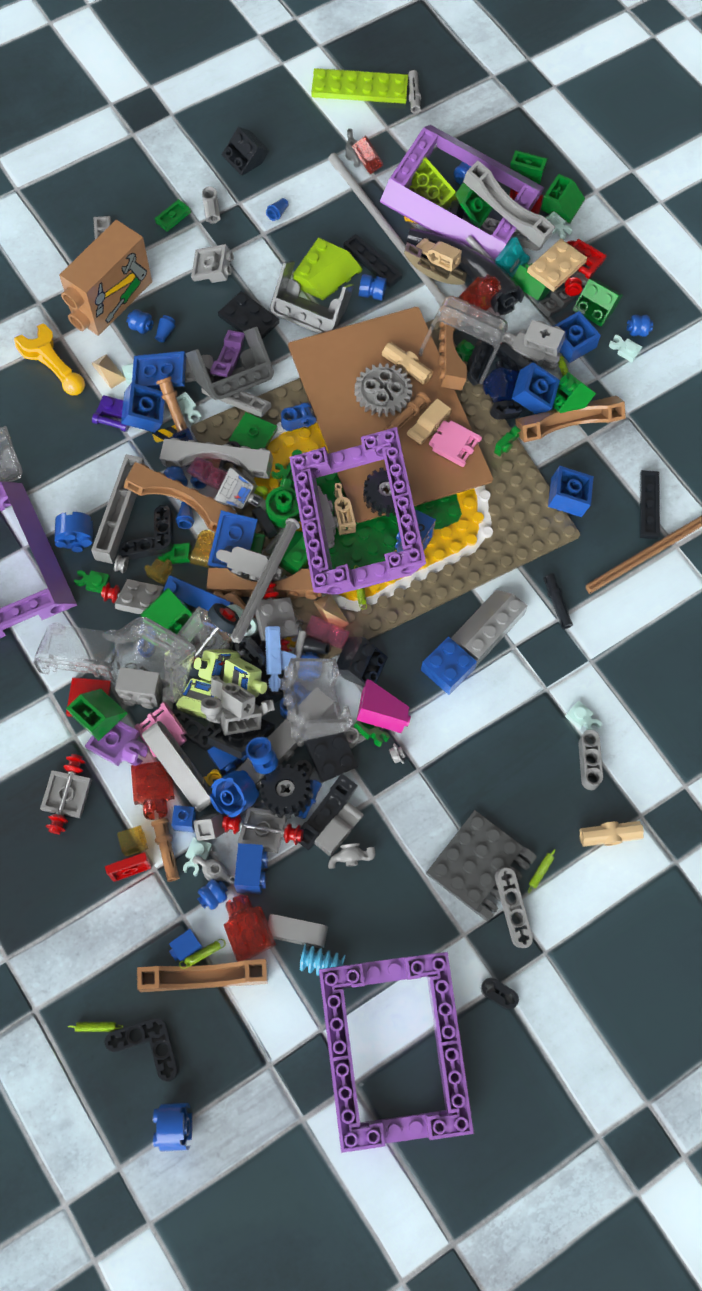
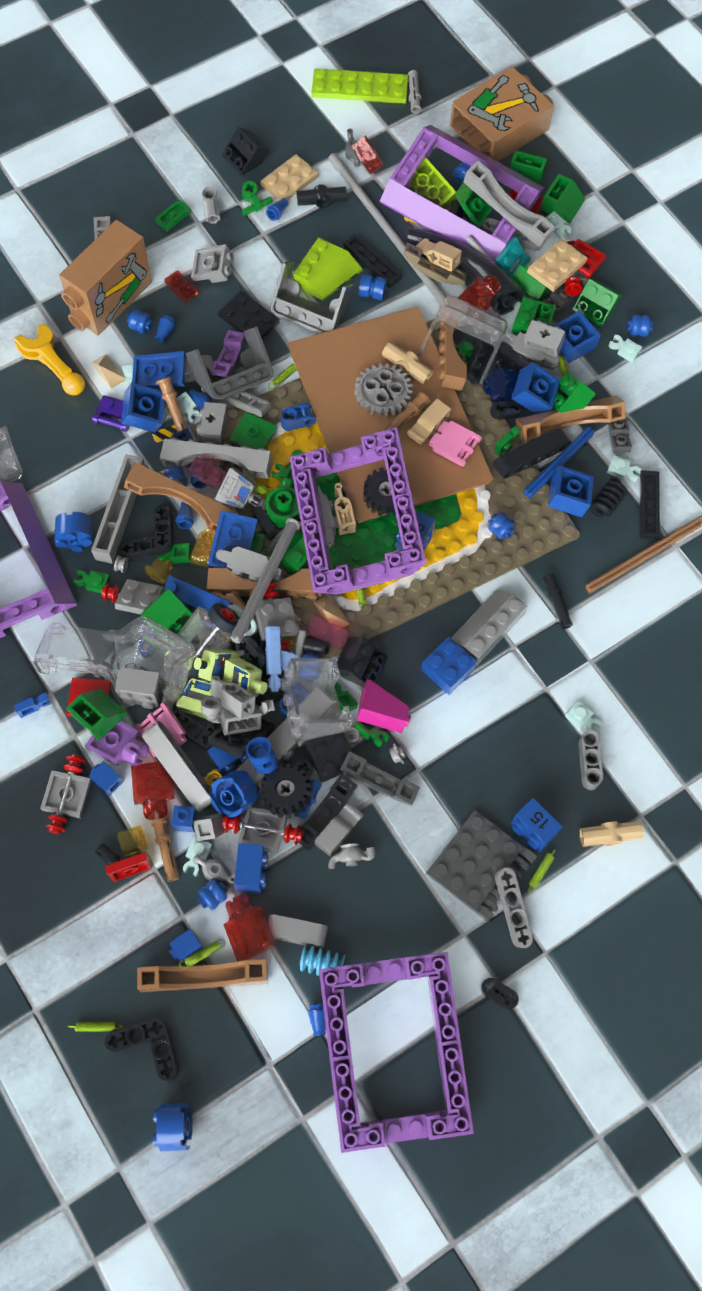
(29, 705): none -> blue plate
(105, 778): none -> blue brick
(107, 855): none -> black pin
(180, 287): none -> clear red slope
(199, 398): none -> blue cone
(213, 422): none -> light grey brick
(256, 205): none -> green piece
(284, 375): none -> lime piece
(289, 178): none -> tan plate
(317, 1019): none -> blue cone
(321, 196): none -> black piece
(345, 698): none -> green plate
(379, 780): none -> dark grey slope
(501, 114): none -> medium nougat brick
(501, 525): none -> blue piece
(531, 453): none -> black beam
(532, 310): none -> green slope
(535, 825): none -> blue brick
(560, 460): none -> blue axle
(608, 498): none -> black piece
(619, 436): none -> dark grey slope
(620, 468): none -> light aqua plate

